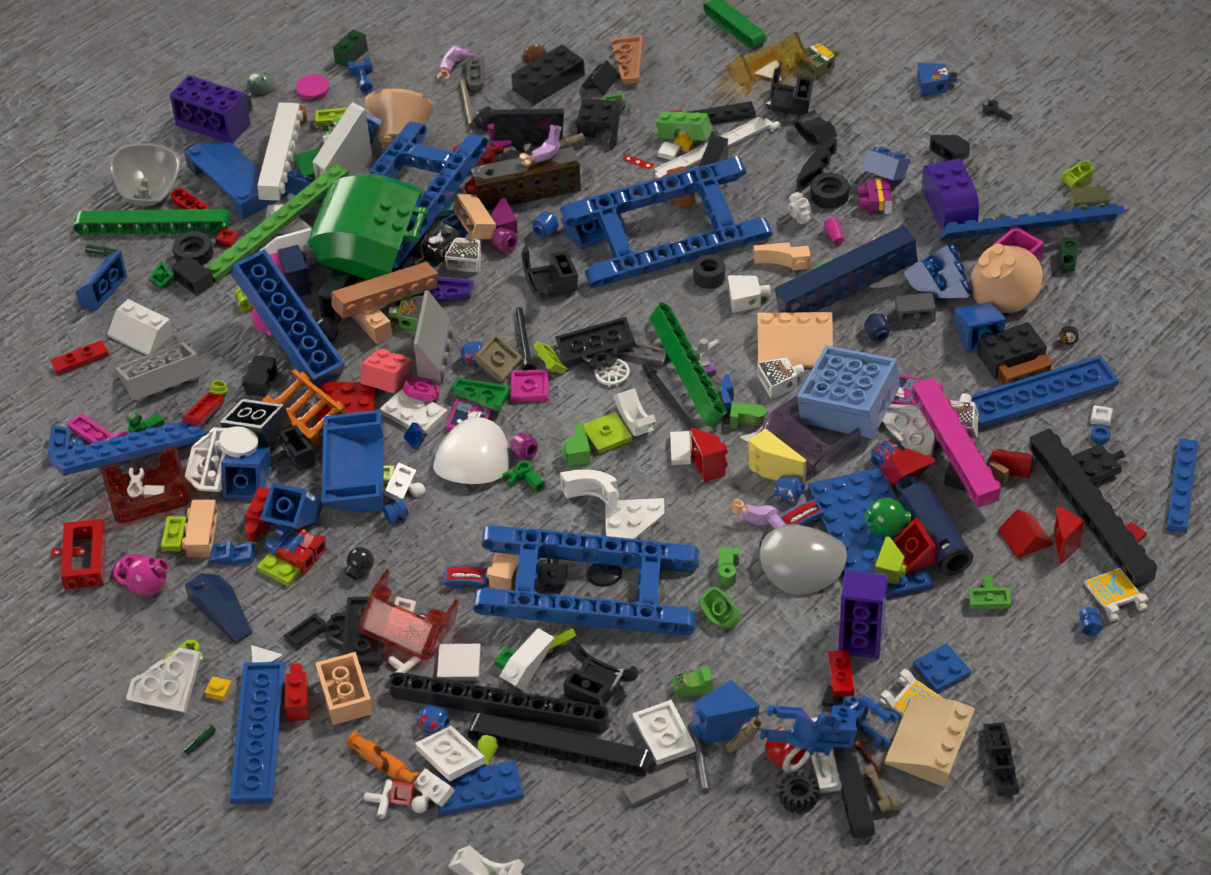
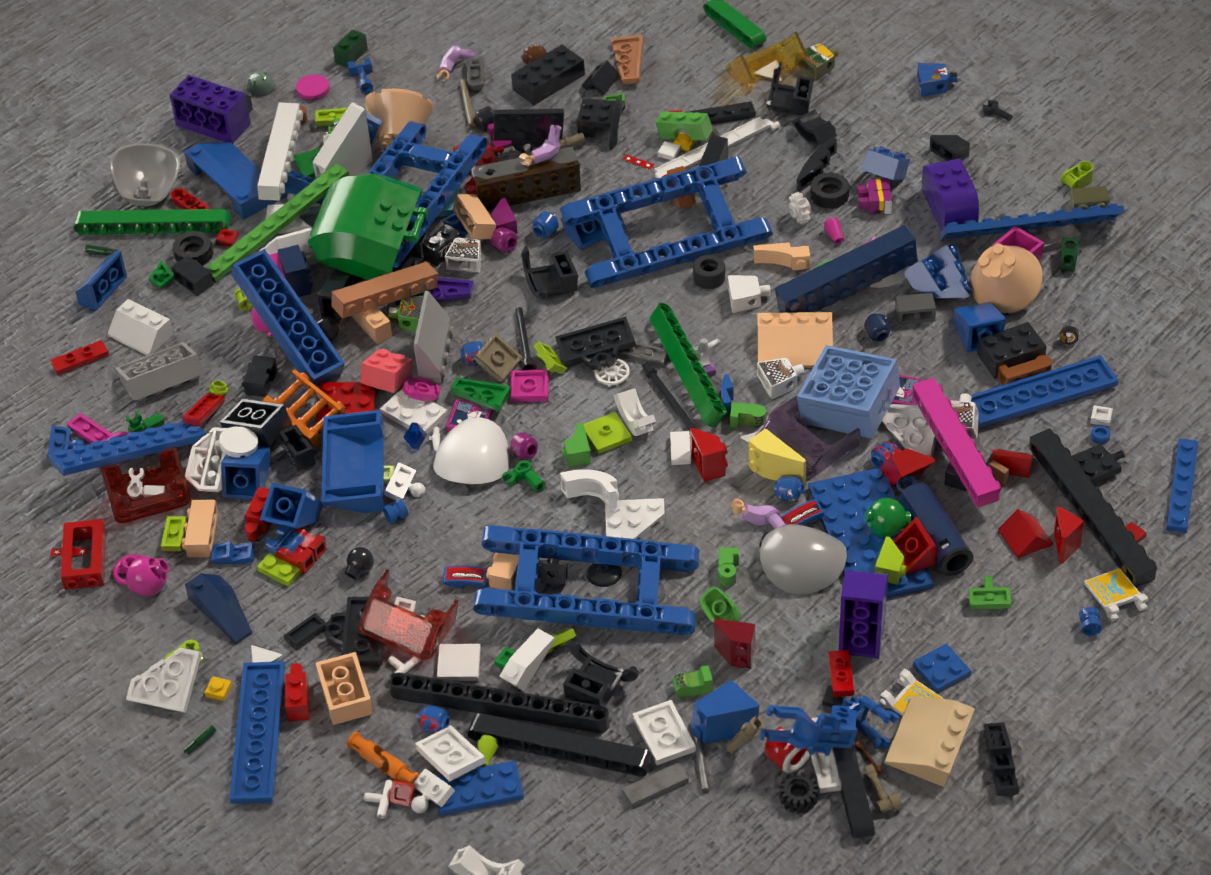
(435, 438): none -> white helmet
(735, 642): none -> dark red slope

